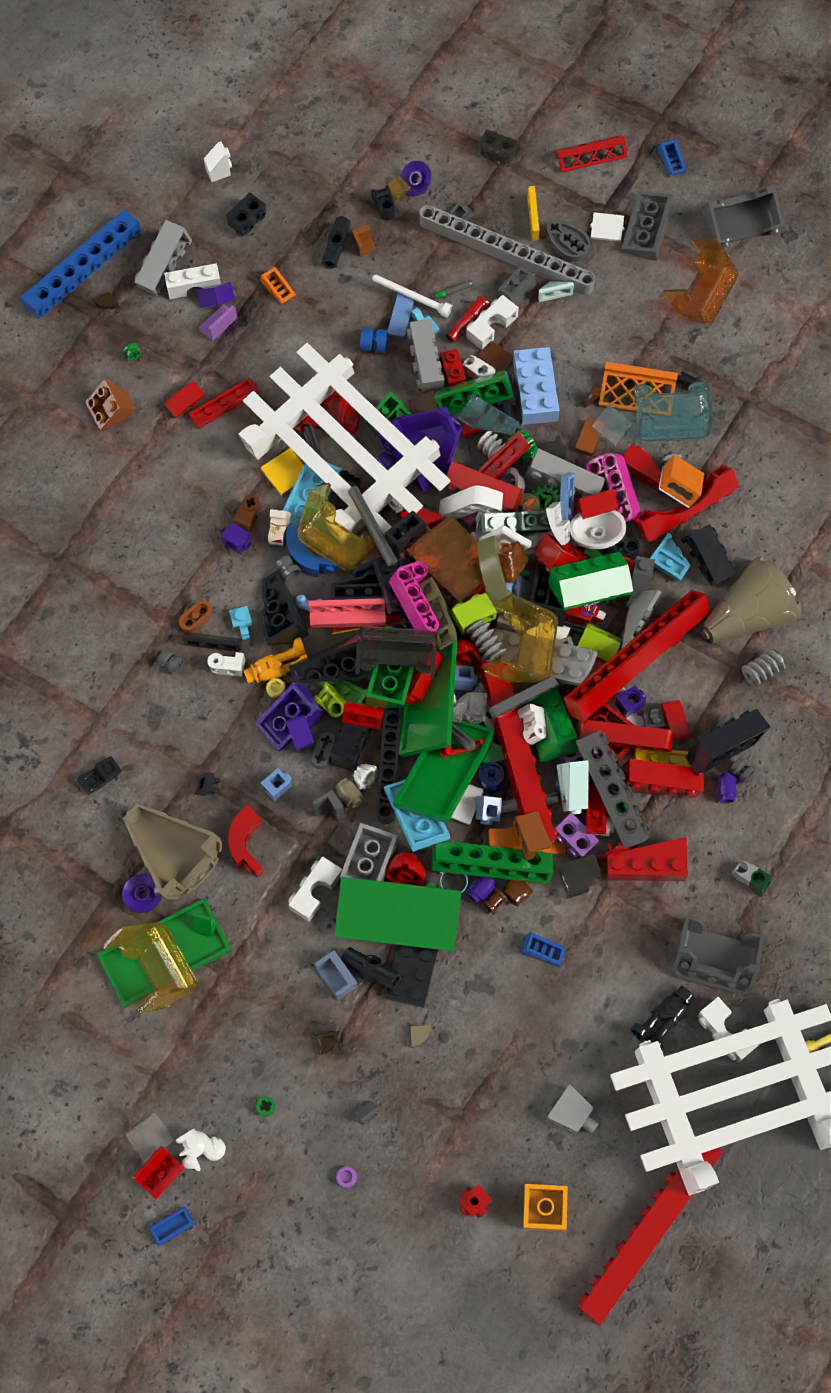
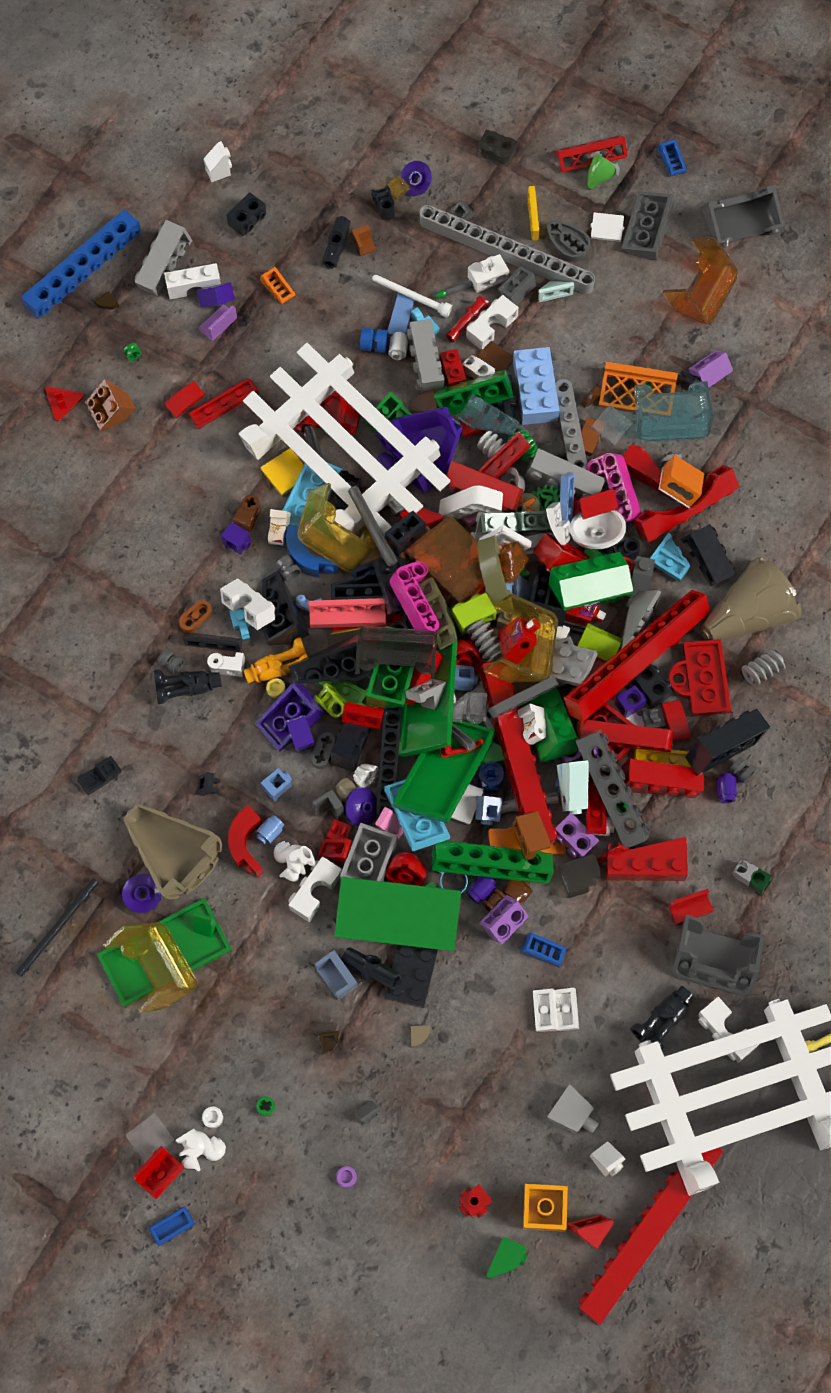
(62, 401): none -> red piece
(82, 896): none -> black bar
(194, 684): none -> black piece
(212, 1117): none -> white tile
(256, 608): none -> white arch
(269, 830): none -> medium blue brick
(295, 857): none -> white animal
(335, 850): none -> red slope
(339, 830): none -> red tile
(355, 806): none -> dark purple dish
(388, 822): none -> bright pink tile
(398, 346): none -> white brick
(427, 693): none -> light grey slope
(488, 273): none -> white brick
(504, 919): none -> medium lavender brick
(507, 1258): none -> green slope
(518, 638): none -> red torso
(555, 1009): none -> white slope
(570, 424): none -> light grey plate
(591, 1229): none -> red slope
(601, 170): none -> bright green hat
(608, 1159): none -> white slope
(649, 685): none -> black brick
(692, 905): none -> red panel
(702, 677): none -> red plate
(712, 367): none -> medium lavender panel

